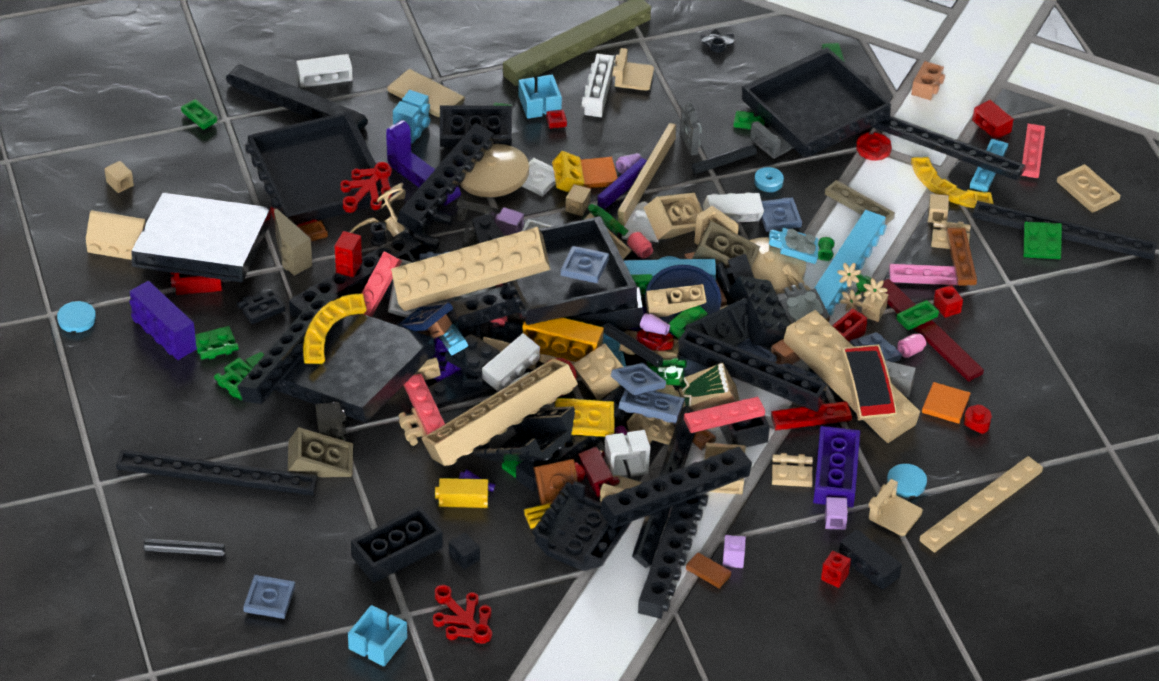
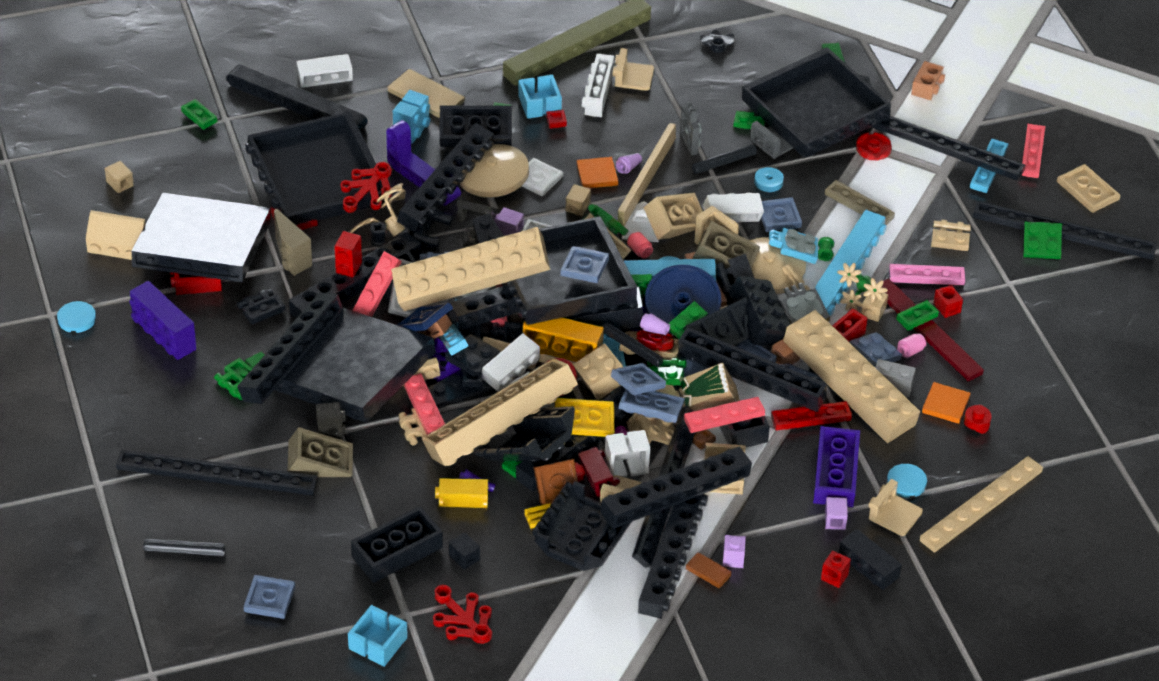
(215, 343): green plate -> none
(314, 230): dark orange tile -> none
(321, 323): yellow tile -> none
(567, 171): yellow brick -> none
(620, 185): dark purple tile -> none
(674, 300): tan slope -> none
(792, 475): tan plate -> none
(869, 382): slope -> none
(929, 177): yellow tile -> none
(938, 207): tan brick -> none
(961, 256): dark orange plate -> none
(992, 119): red brick -> none

